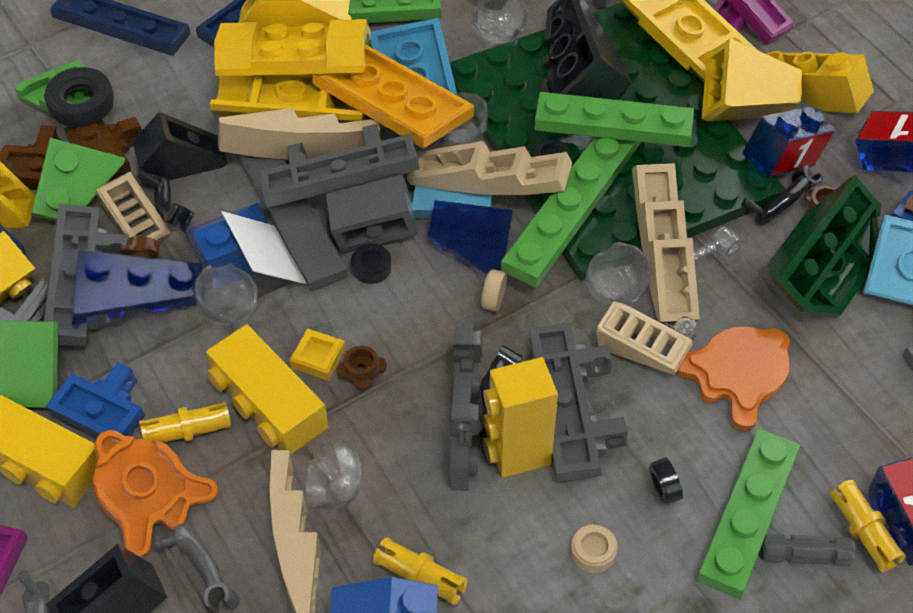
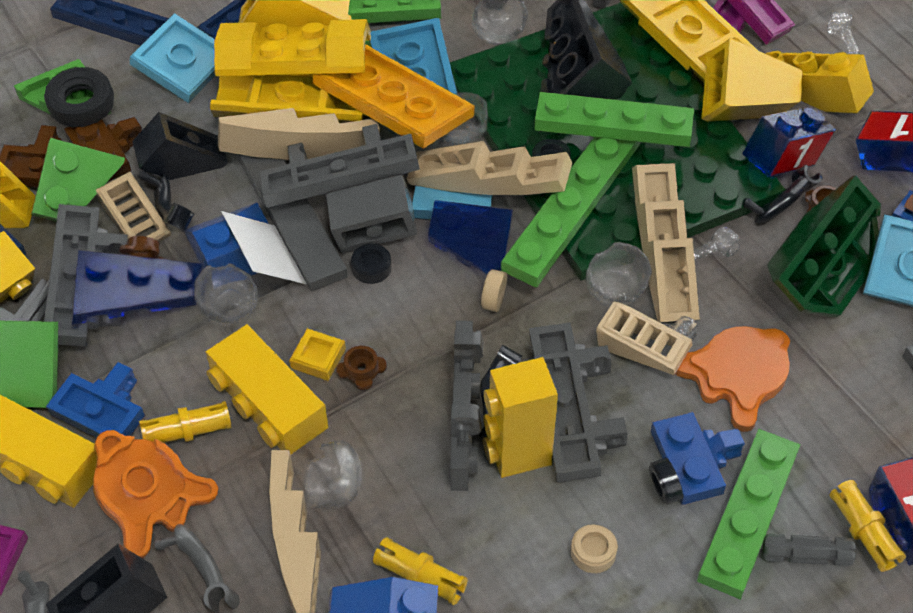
(177, 58): none -> medium azure tile
(696, 454): none -> blue hinge
(842, 23): none -> clear hand

